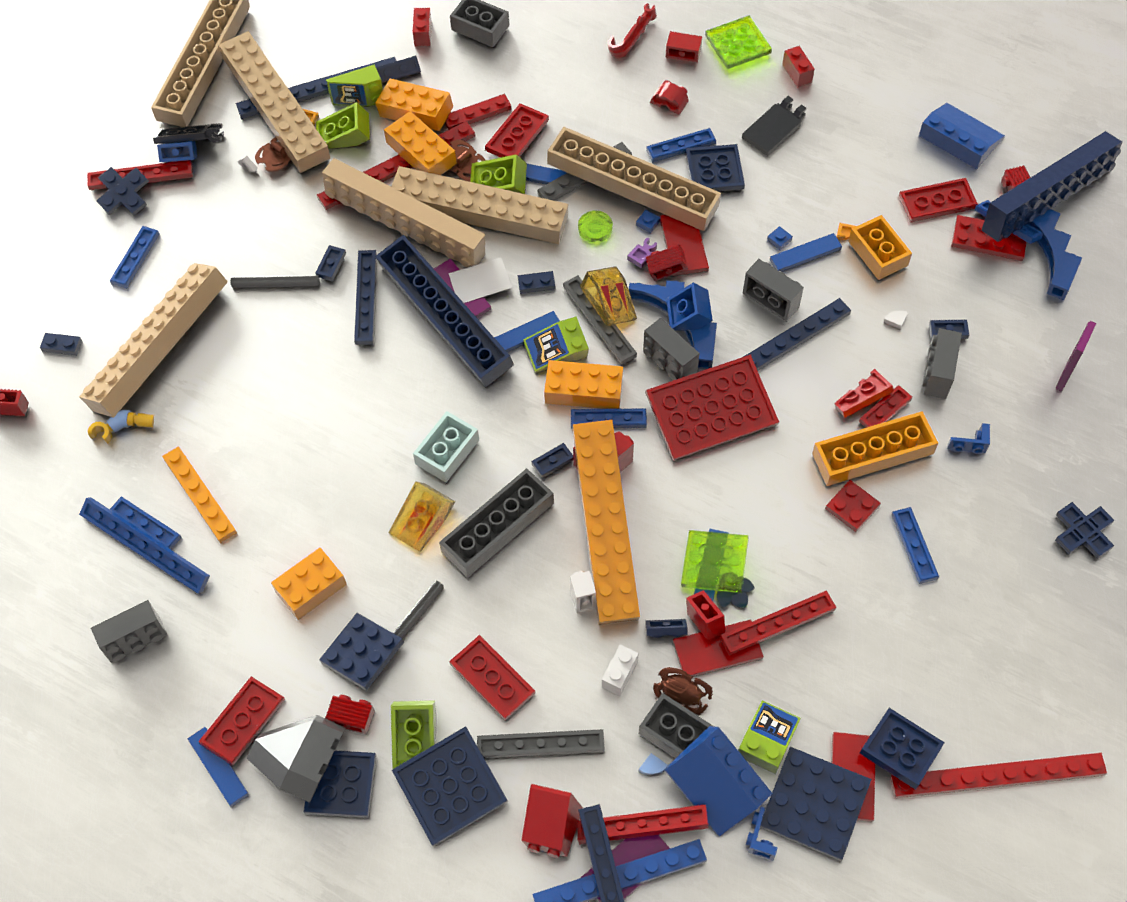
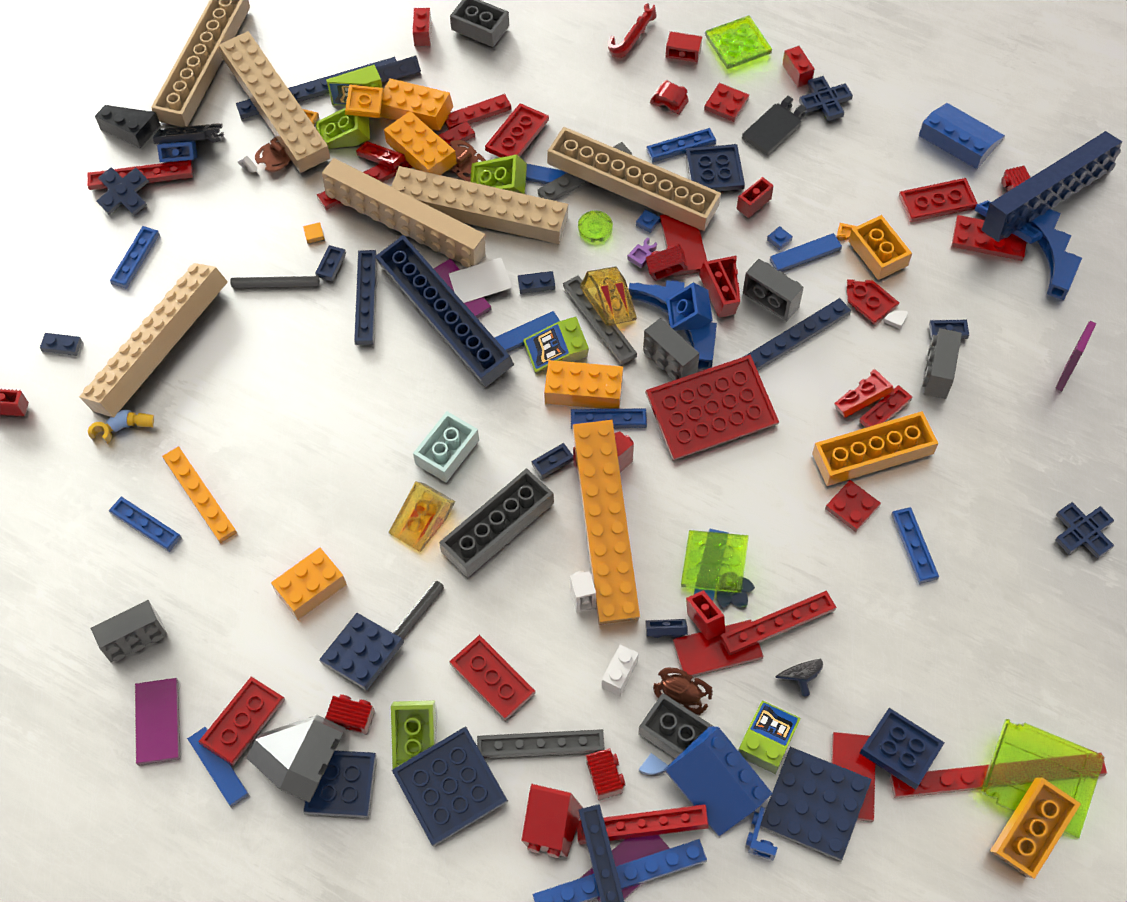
(128, 124): none -> black wedge
(144, 545): blue plate -> none
(157, 721): none -> magenta tile
(313, 232): none -> light orange tile
(364, 101): none -> light orange tile
(380, 155): none -> red tile
(604, 774): none -> red brick
(721, 281): none -> red wedge
(726, 102): none -> red plate
(755, 197): none -> red brick
(803, 673): none -> shield
(826, 98): none -> dark blue plate
(870, 300): none -> red tile
(977, 445): blue bracket -> none
(1032, 753): none -> clear neon green piece
(1035, 827): none -> light orange brick

